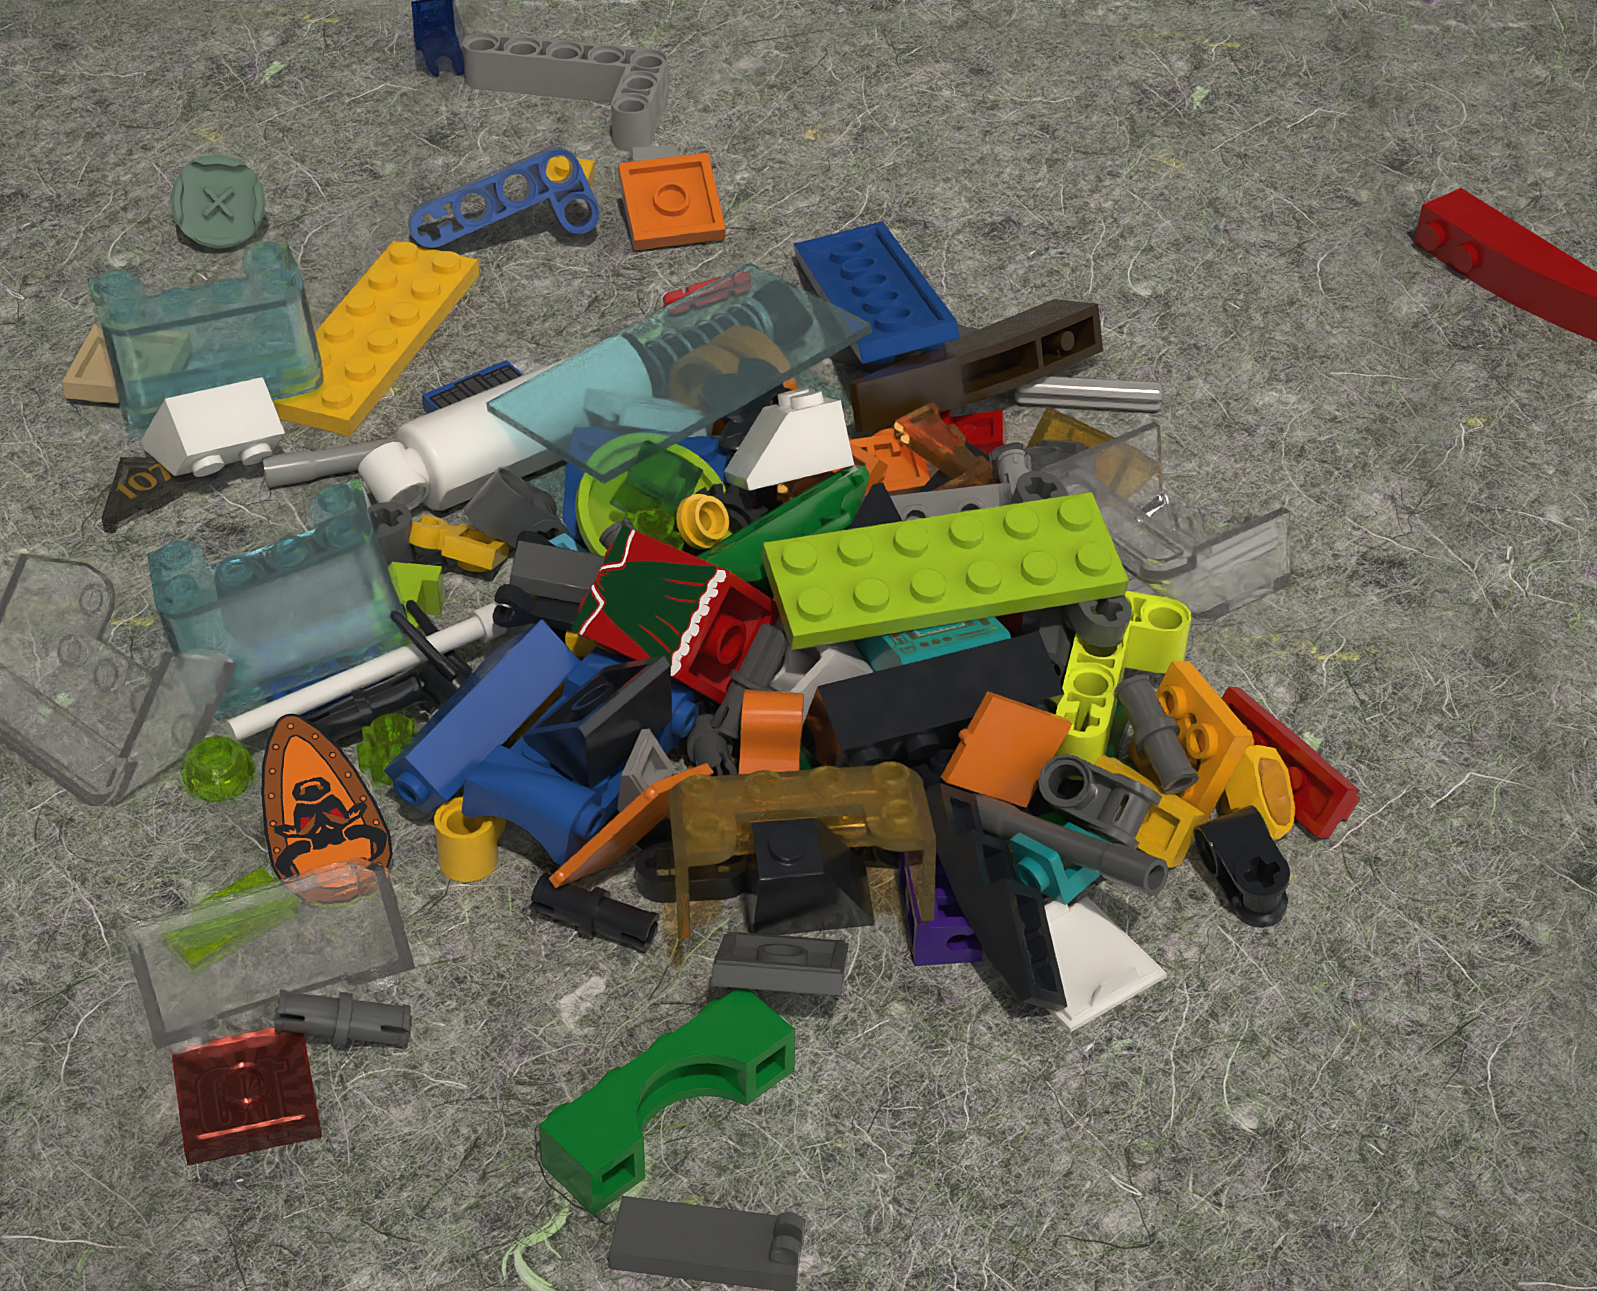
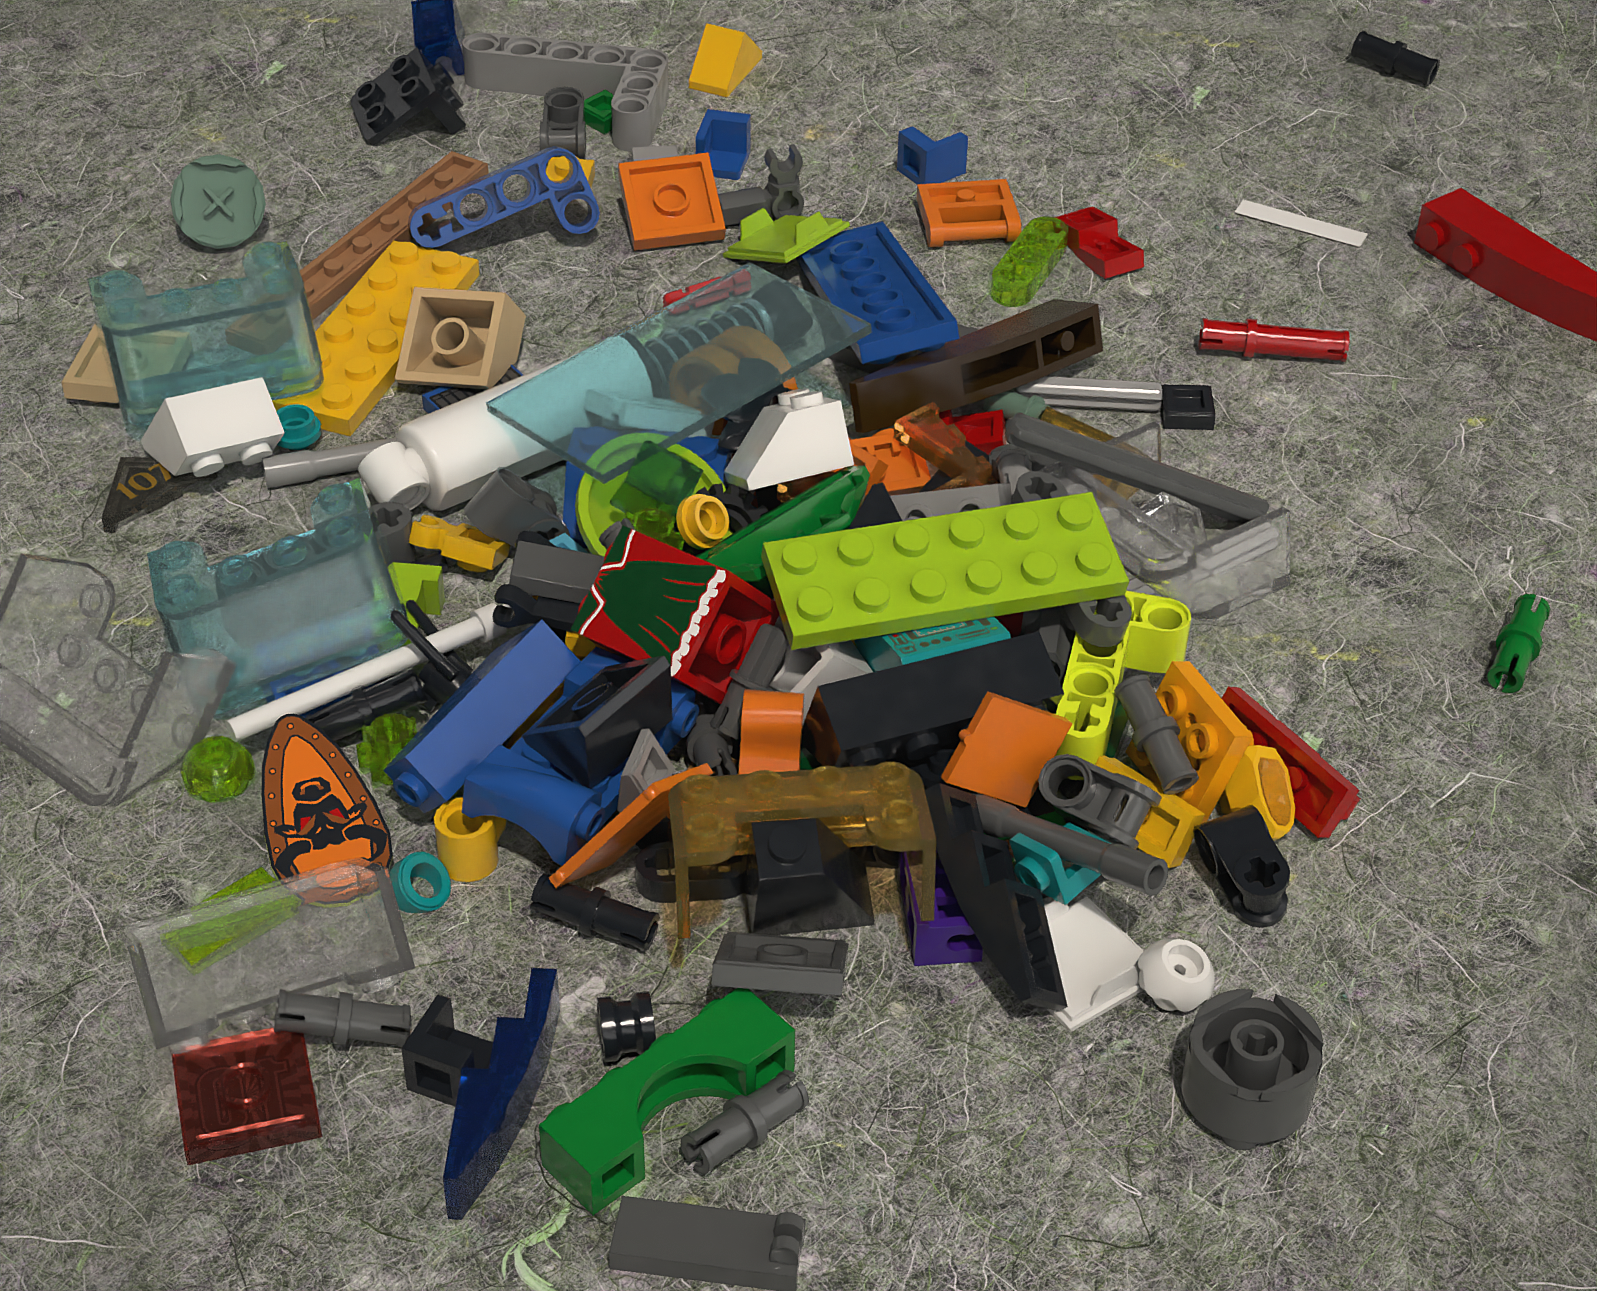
(299, 425): none -> teal plate
(351, 256): none -> medium nougat tile
(402, 93): none -> black bracket
(426, 867): none -> teal piece
(438, 1053): none -> black panel
(459, 338): none -> tan slope
(498, 1099): none -> clear blue slope
(564, 121): none -> dark grey piece
(598, 111): none -> green tile
(625, 1025): none -> black wheel
(723, 60): none -> yellow slope
(726, 140): none -> blue panel
(744, 1121): none -> dark grey pin
(778, 197): none -> dark grey bar
(781, 239): none -> lime piece
(928, 160): none -> blue panel
(968, 211): none -> orange plate
(1014, 403): none -> sand green pin
(1040, 241): none -> clear neon green beam
(1096, 243): none -> red slope
(1132, 469): none -> dark grey axle
(1176, 974): none -> white plate
(1187, 407): none -> black tile
(1251, 1067): none -> dark grey brick
(1273, 340): none -> red pin
(1301, 223): none -> white sticker
(1395, 58): none -> black pin
(1518, 643): none -> green pin

